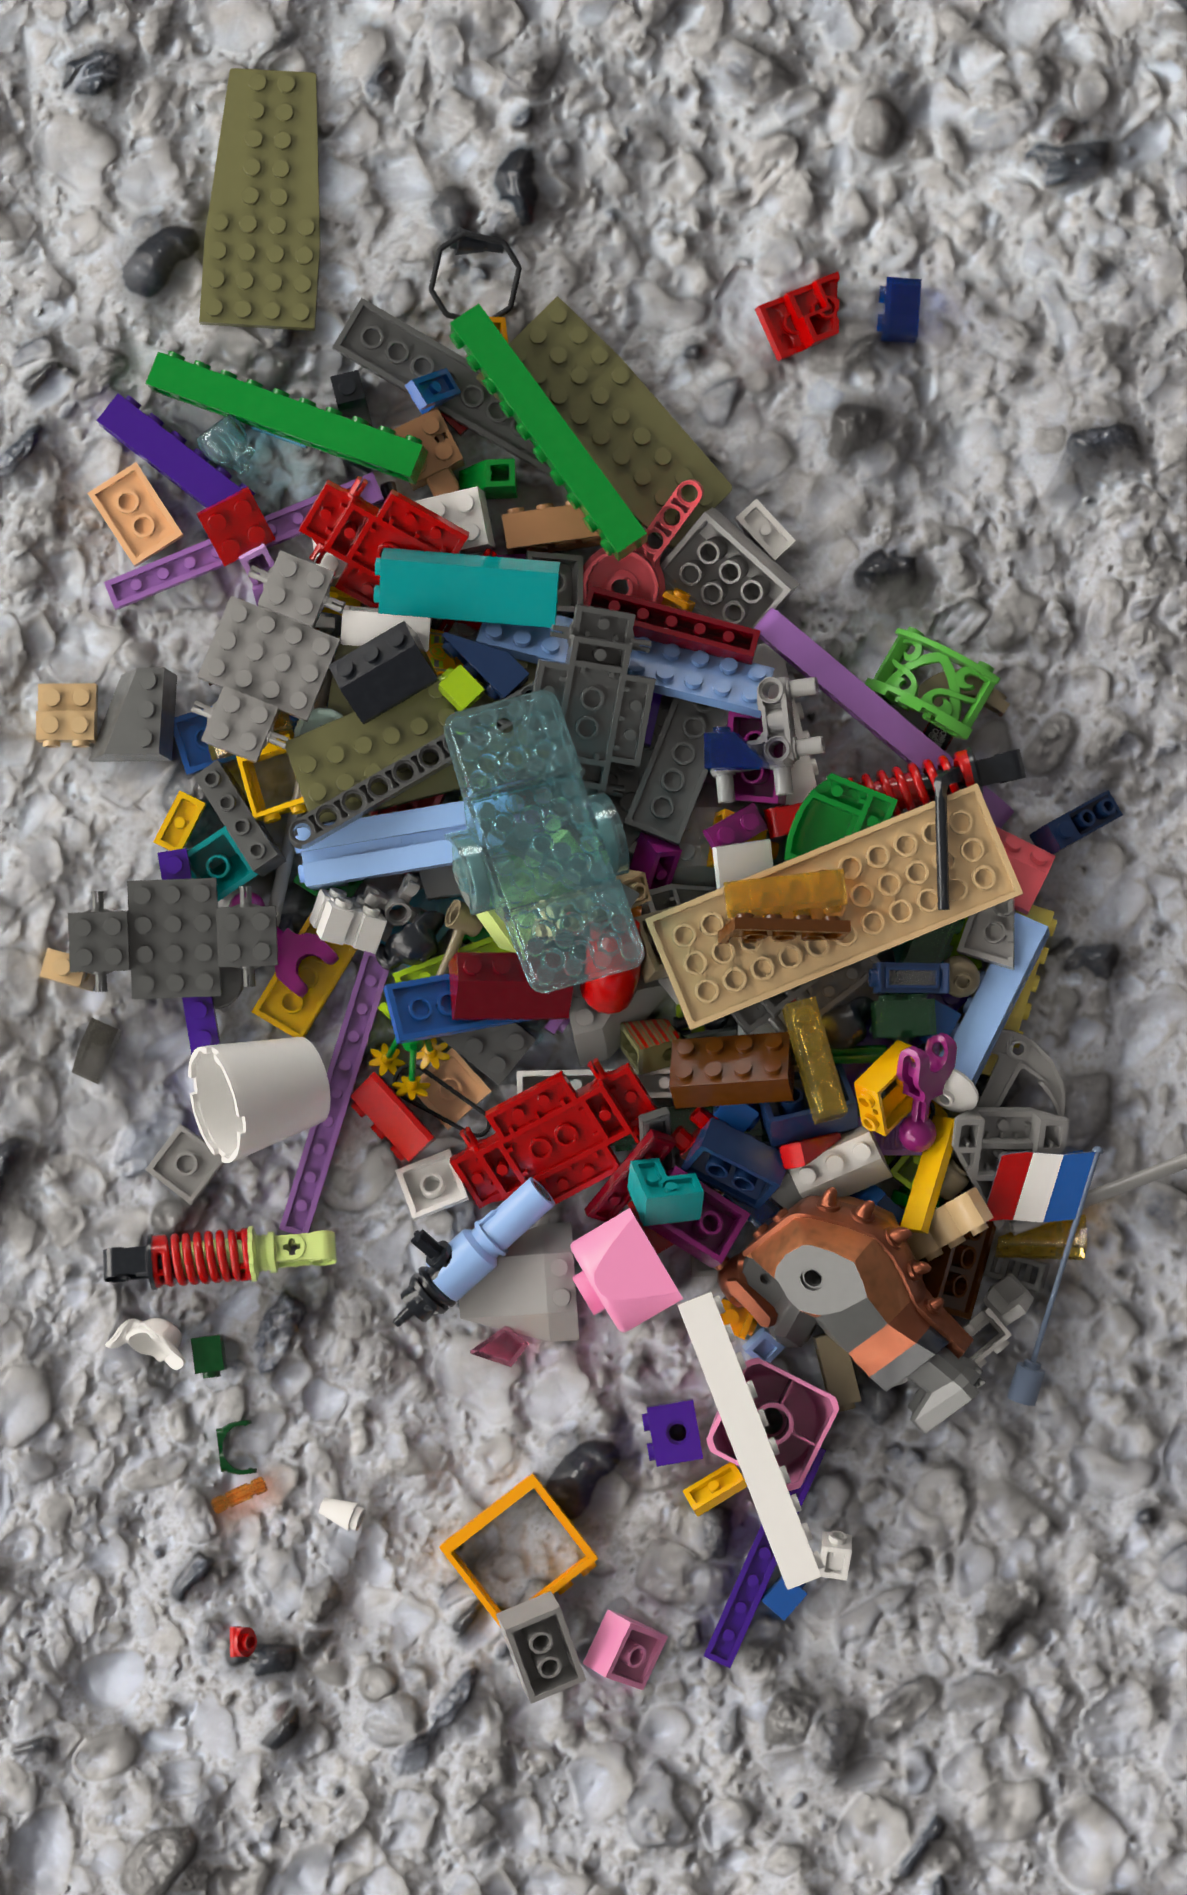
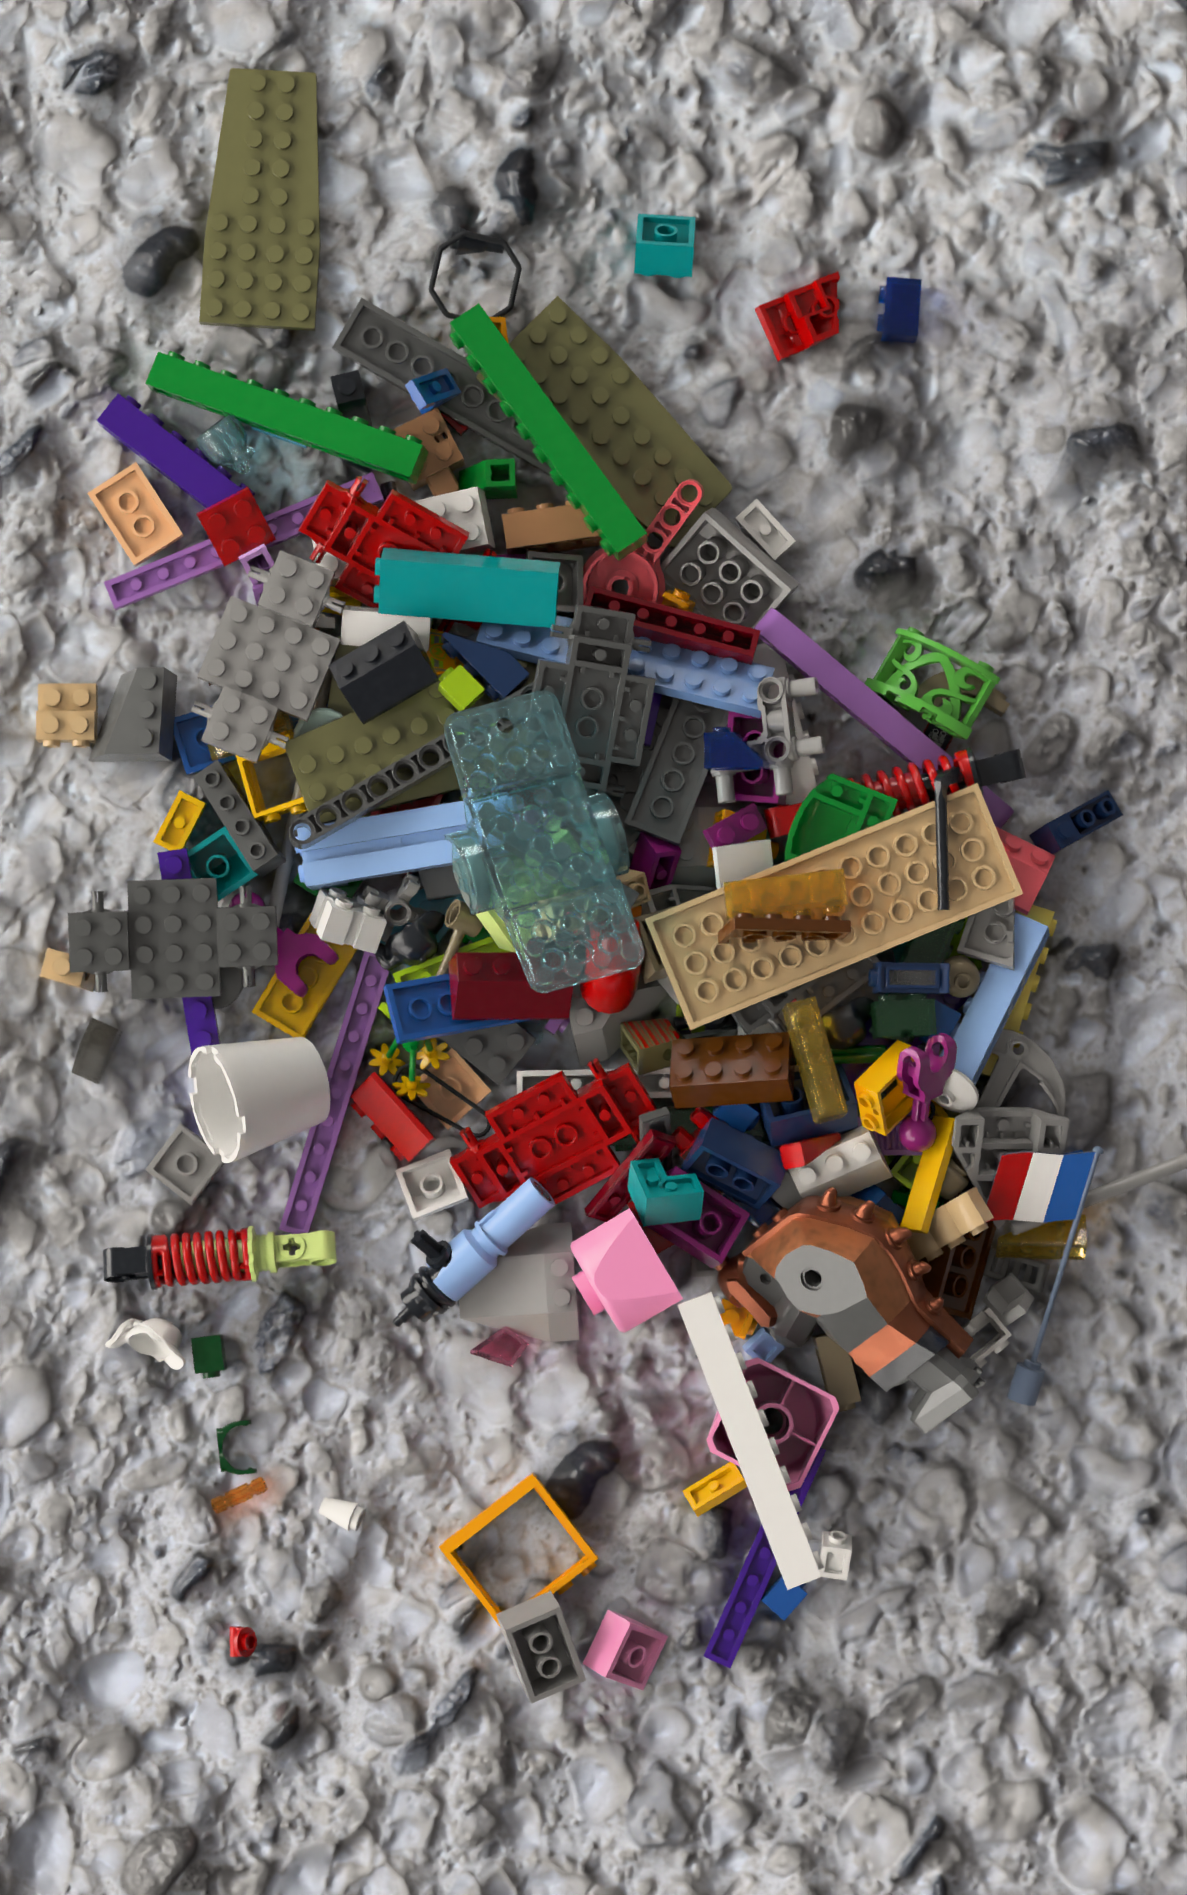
(660, 1420): dark purple brick -> none
(664, 245): none -> teal slope

